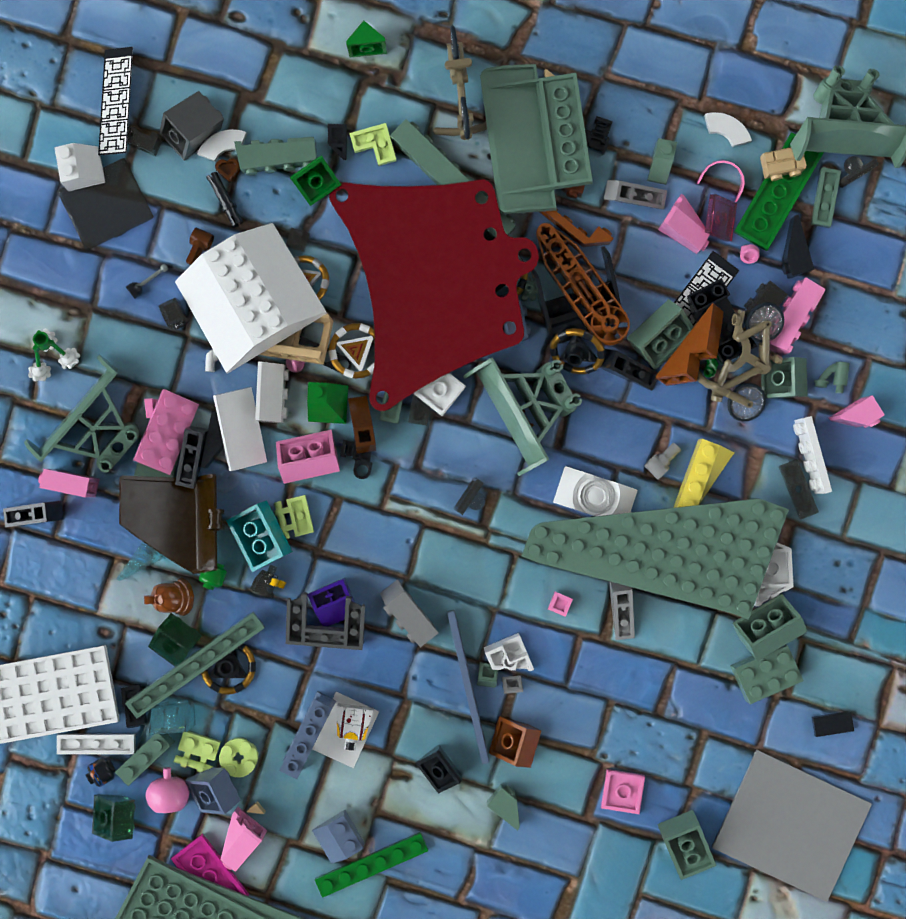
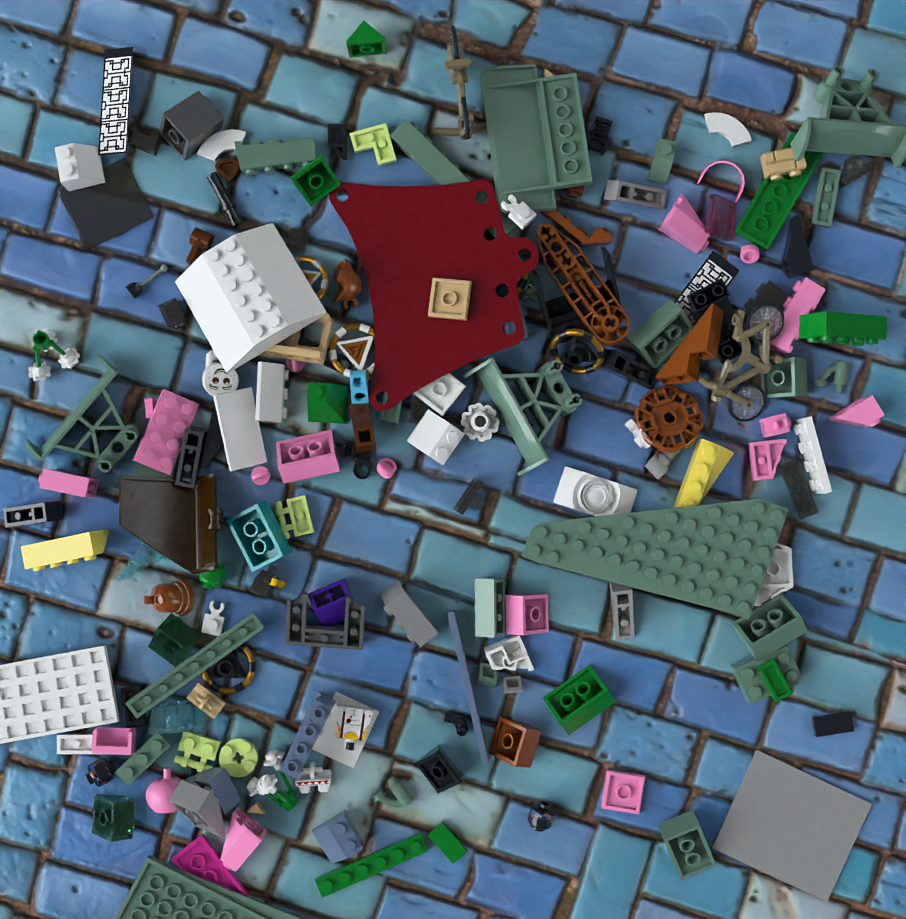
(64, 549): none -> light yellow wedge
(114, 740): none -> bright pink panel
(199, 806): none -> light grey slope
(206, 700): none -> tan hips
(213, 622): none -> white plate
(217, 381): none -> white head
(260, 475): none -> bright pink tile
(266, 784): none -> white plant
(314, 776): none -> white hips
(349, 283): none -> dark orange helmet
(359, 384): none -> medium azure leg
(386, 467): none -> bright pink tile
(399, 791): none -> sand green plant
(435, 437): none -> white slope
(447, 842): none -> green tile
(449, 299): none -> tan plate
(459, 723): none -> black arm
(480, 422): none -> white plant
(489, 607): none -> brick
(504, 804): sand green slope -> none
(519, 213): none -> white plate
(526, 614): none -> bright pink slope
(541, 816): none -> black head
(560, 604): bright pink plate -> none
(579, 699): none -> green slope
(639, 440): none -> white plate
(663, 428): none -> dark orange plate
(710, 368): green arm -> none
(765, 457): none -> bright pink wing
(774, 680): none -> green tile
(775, 425): none -> bright pink brick
(842, 328): none -> green brick

